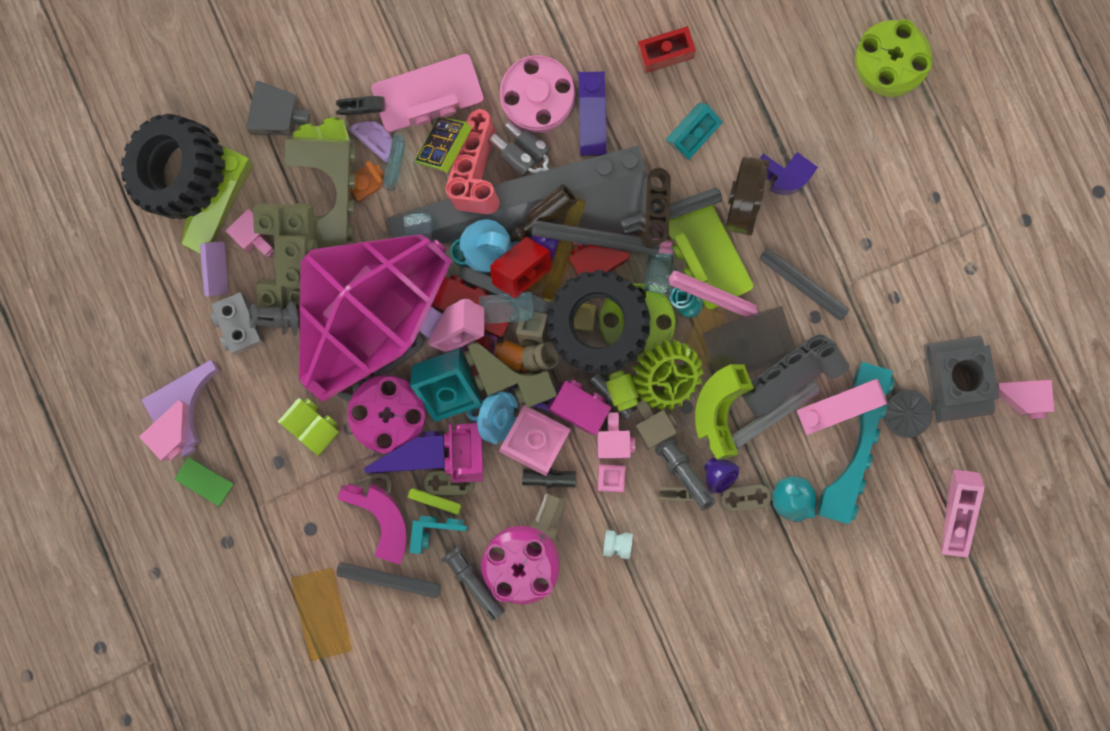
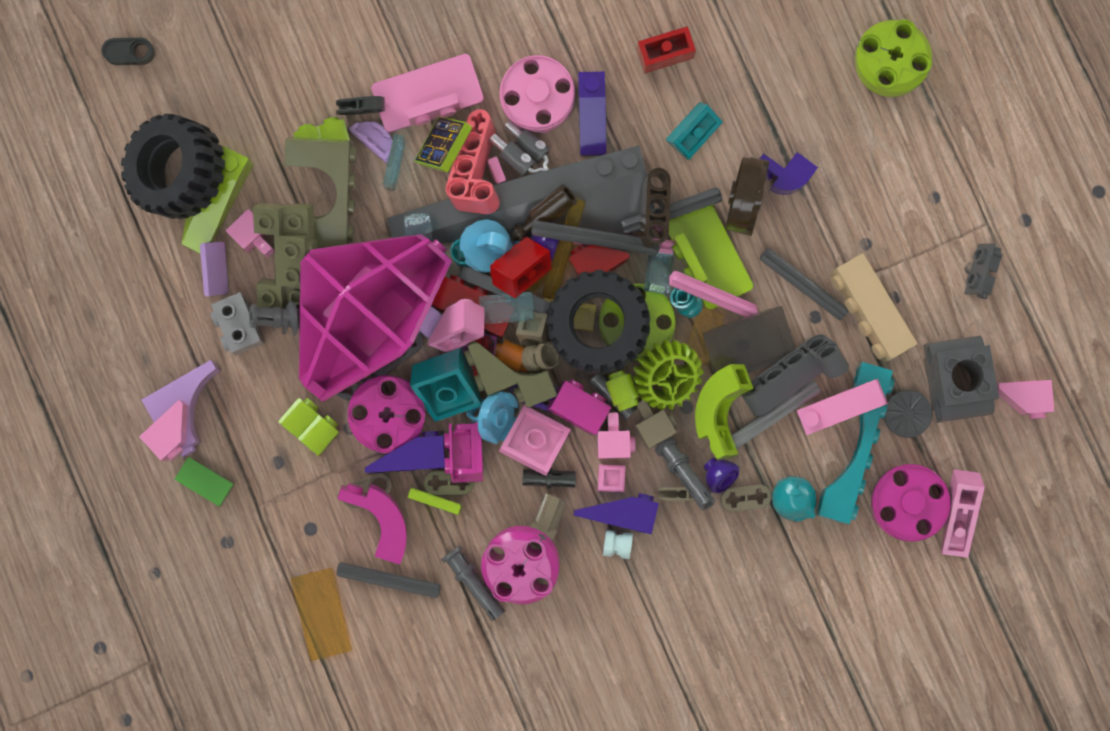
(122, 51): none -> pearl dark grey piece
(274, 111): dark grey torso -> none
(368, 181): orange bracket -> none
(421, 540): teal bracket -> none
(496, 170): none -> bright pink tile
(628, 513): none -> dark purple slope
(873, 308): none -> tan brick
(910, 502): none -> dark pink piece
(986, 259): none -> dark grey hinge

